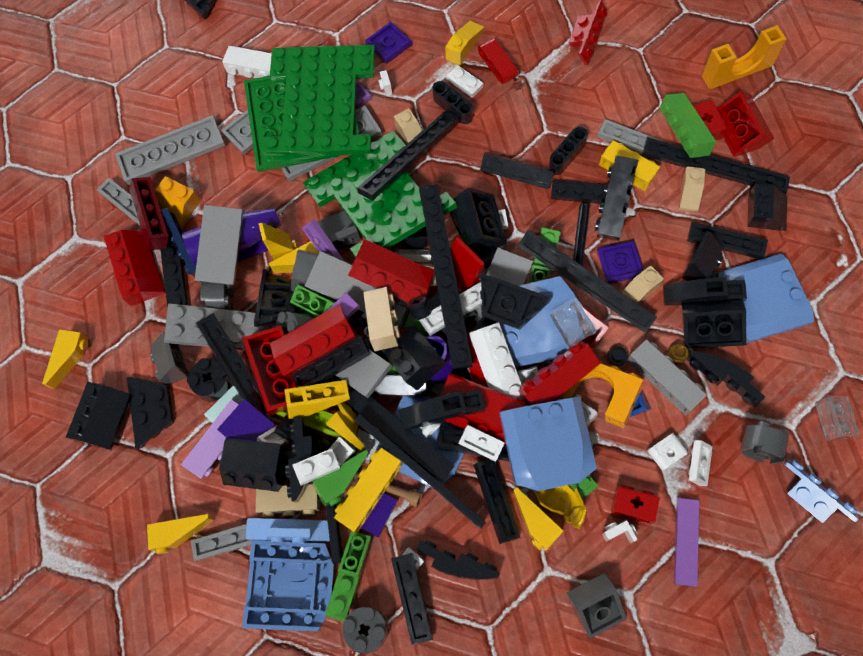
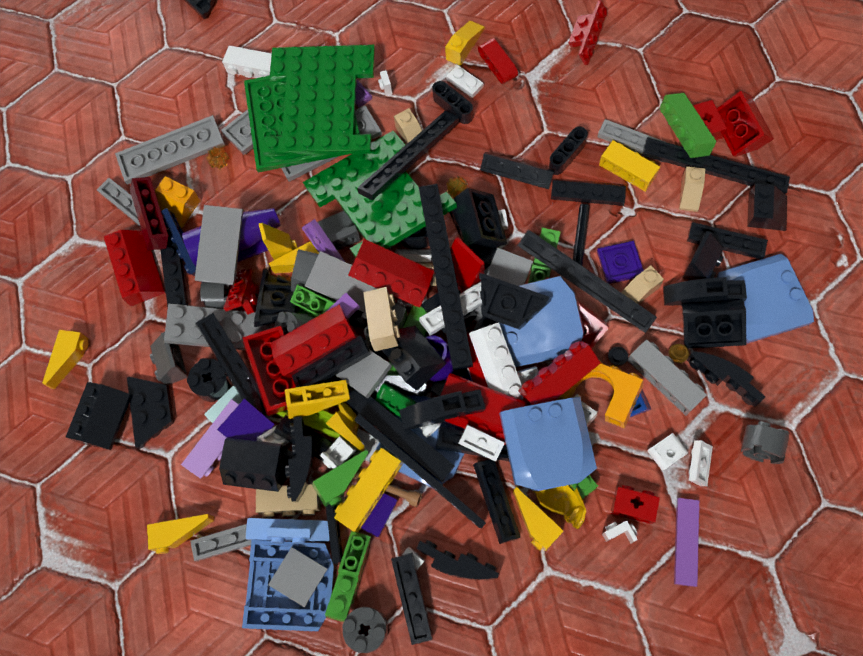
(217, 157): none -> clear yellow gear
(243, 292): none -> red bracket
(297, 577): none -> light grey tile
(316, 466): white plate -> none
(389, 42): dark purple tile -> none
(393, 399): none -> green plate
(419, 307): black wheel -> none
(456, 186): none -> clear yellow gear
(572, 322): clear bracket -> none
(597, 605): dark grey slope -> none
(617, 198): black wedge -> none
(725, 67): light orange arch -> none
(815, 497): light blue bracket -> none
(837, 418): clear bracket -> none

